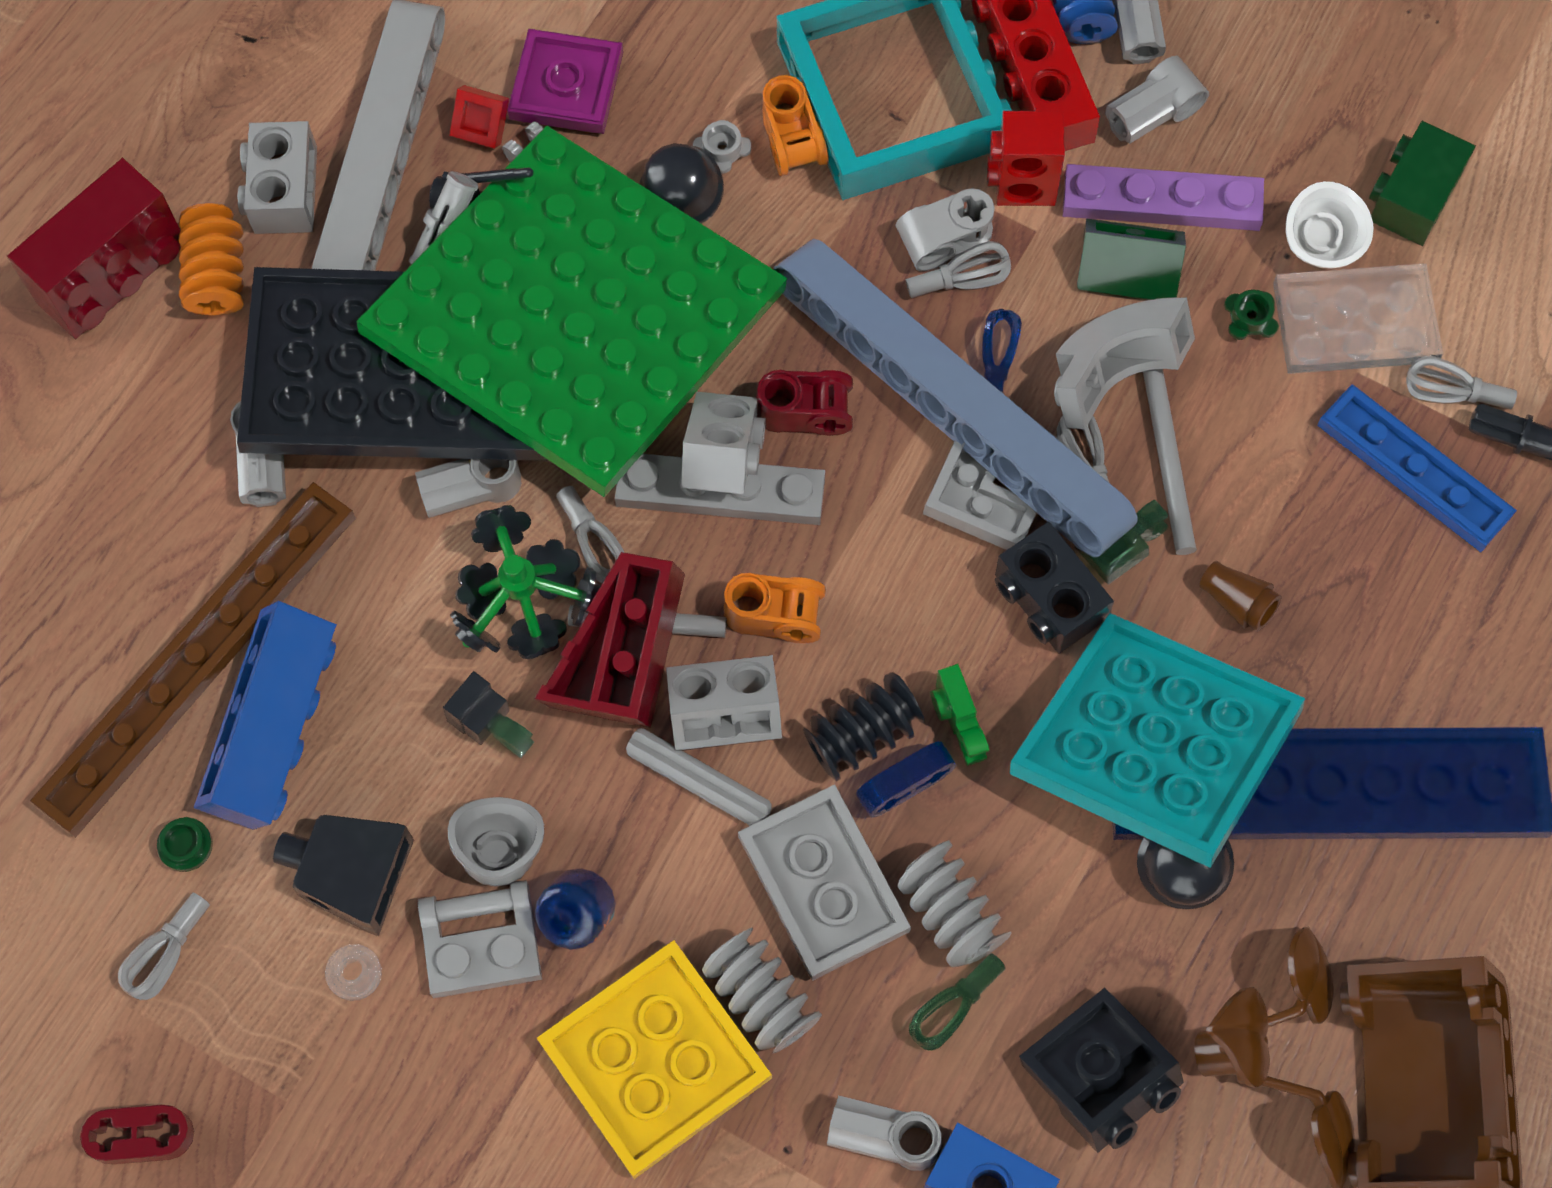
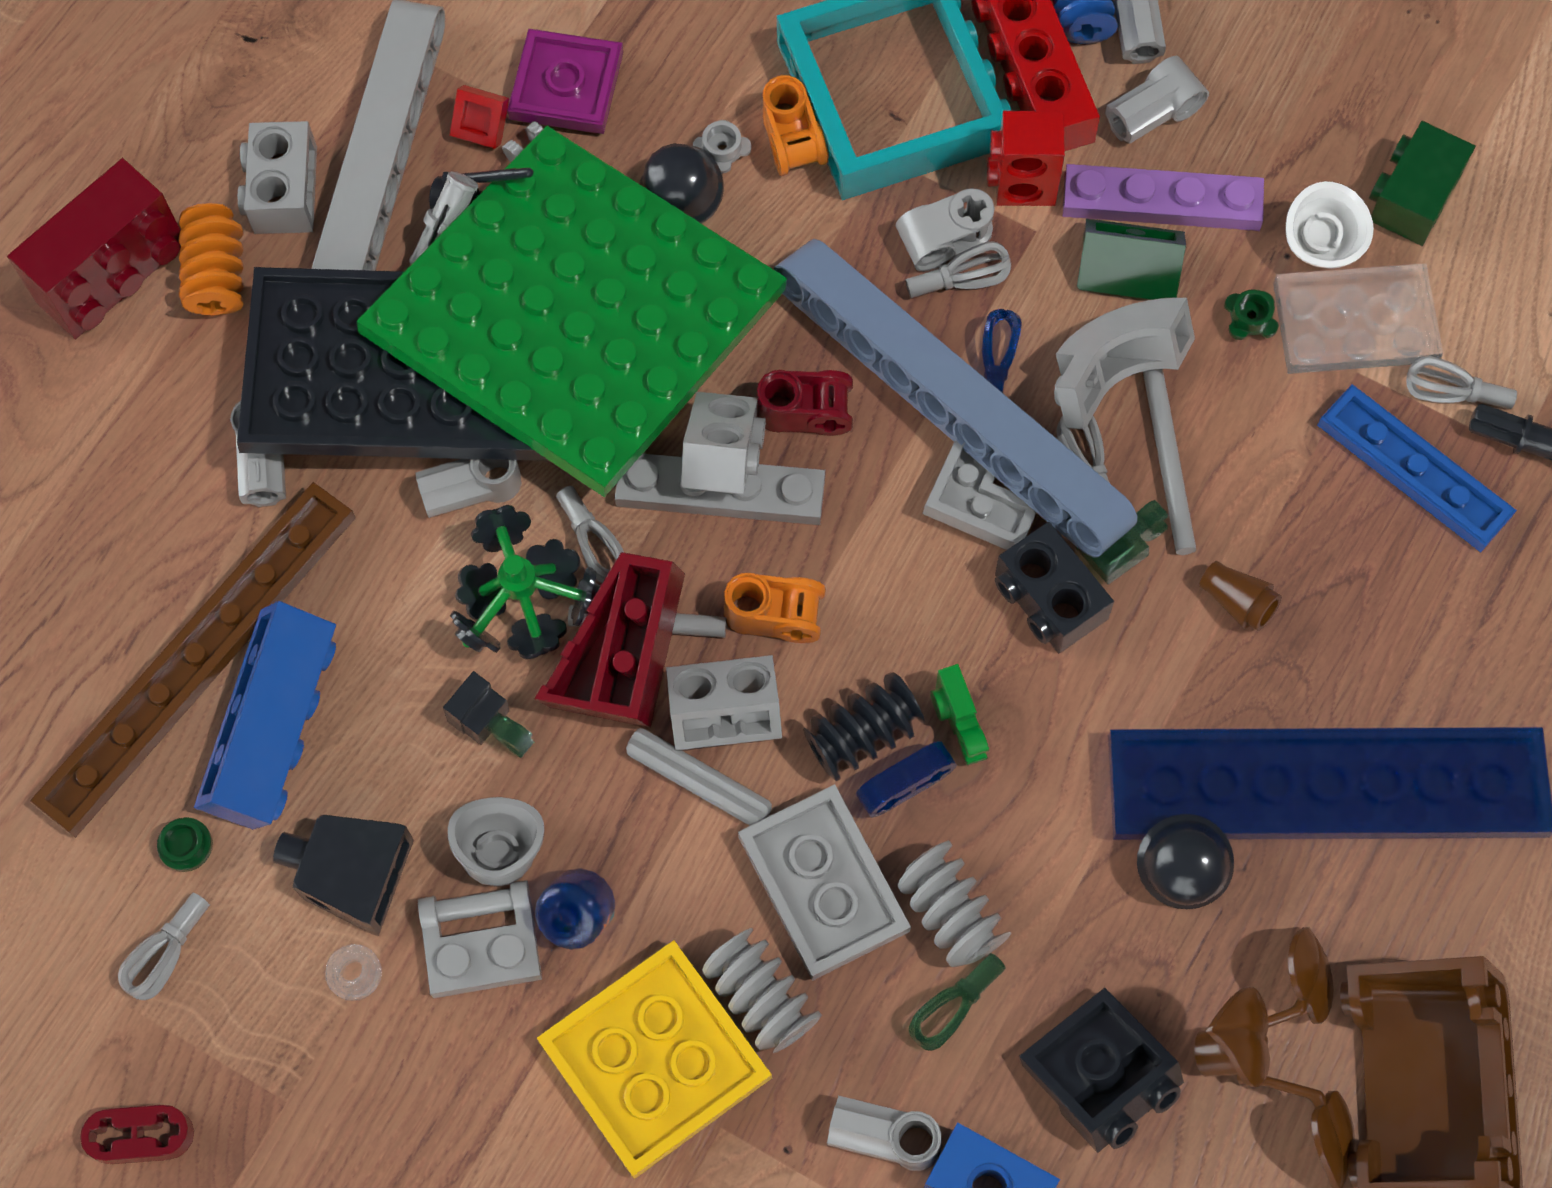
(1158, 738): teal plate -> none

